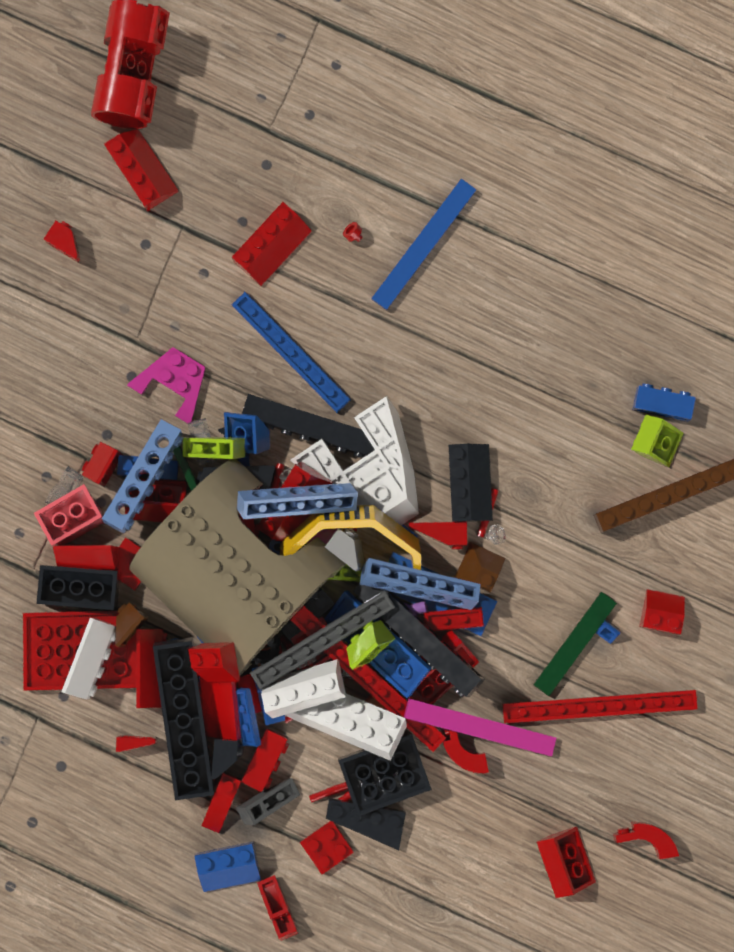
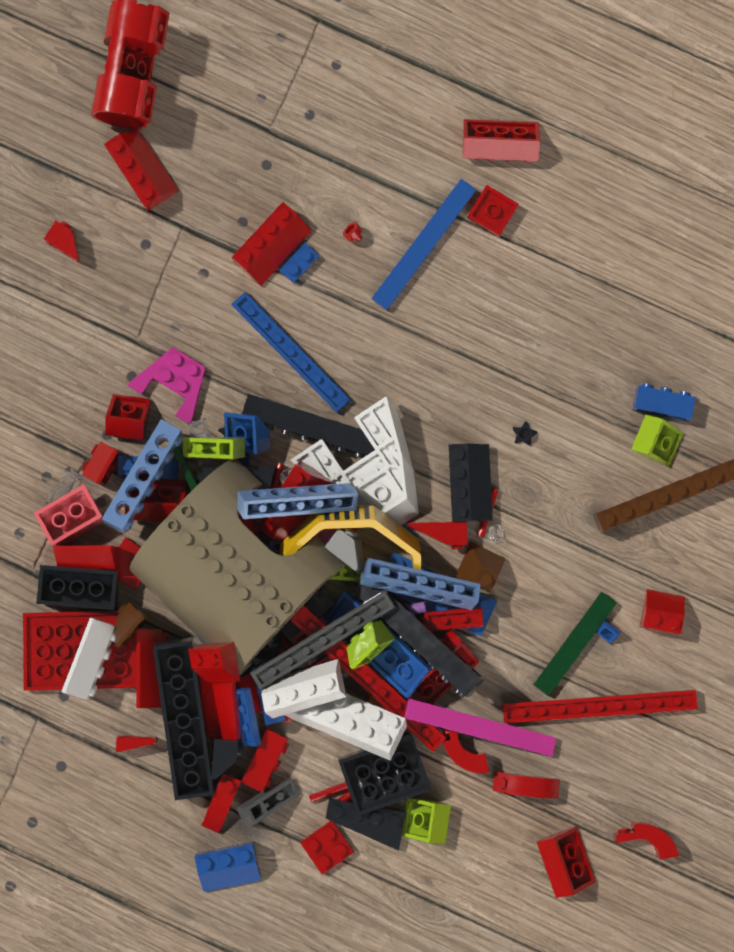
(127, 417): none -> red slope
(277, 908): red slope -> none
(299, 263): none -> blue plate
(426, 820): none -> lime slope
(492, 210): none -> red plate
(501, 140): none -> slope
(520, 430): none -> black plate
(526, 785): none -> red arch

